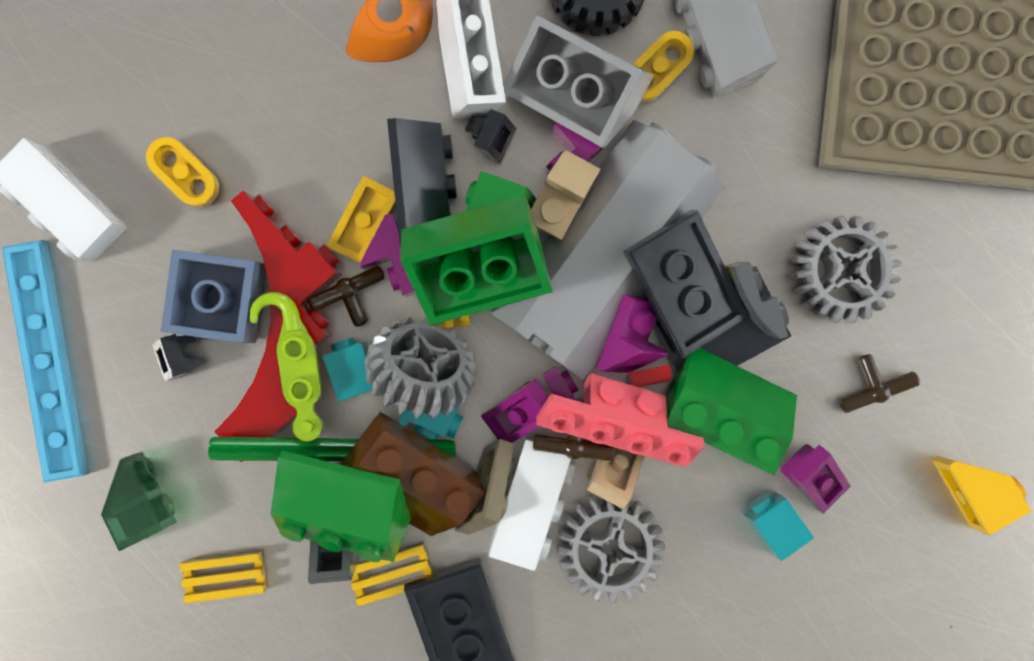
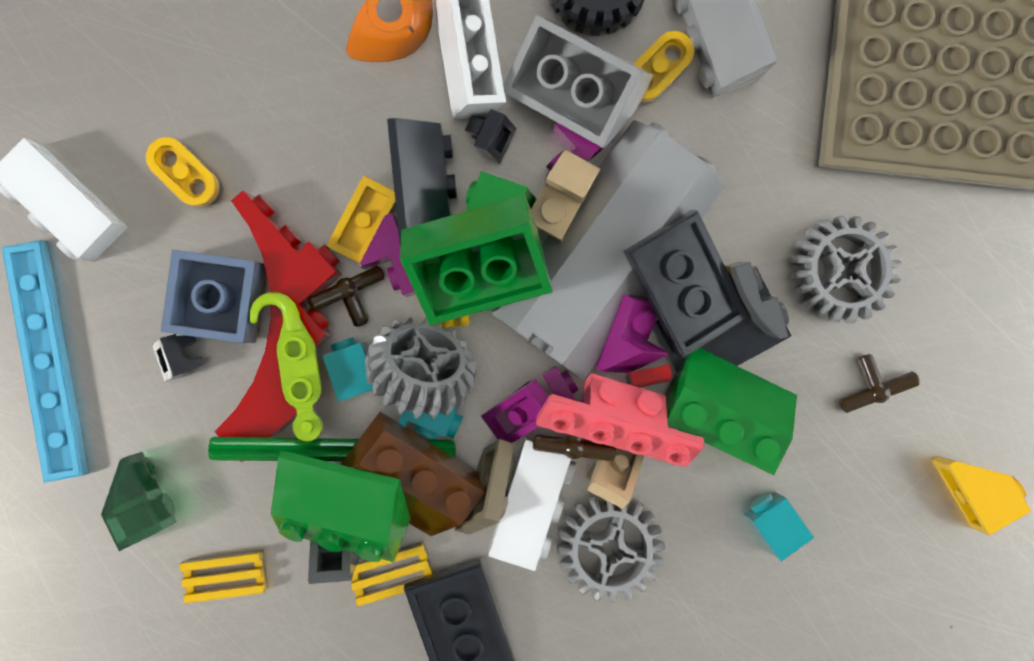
(816, 476): magenta slope -> none

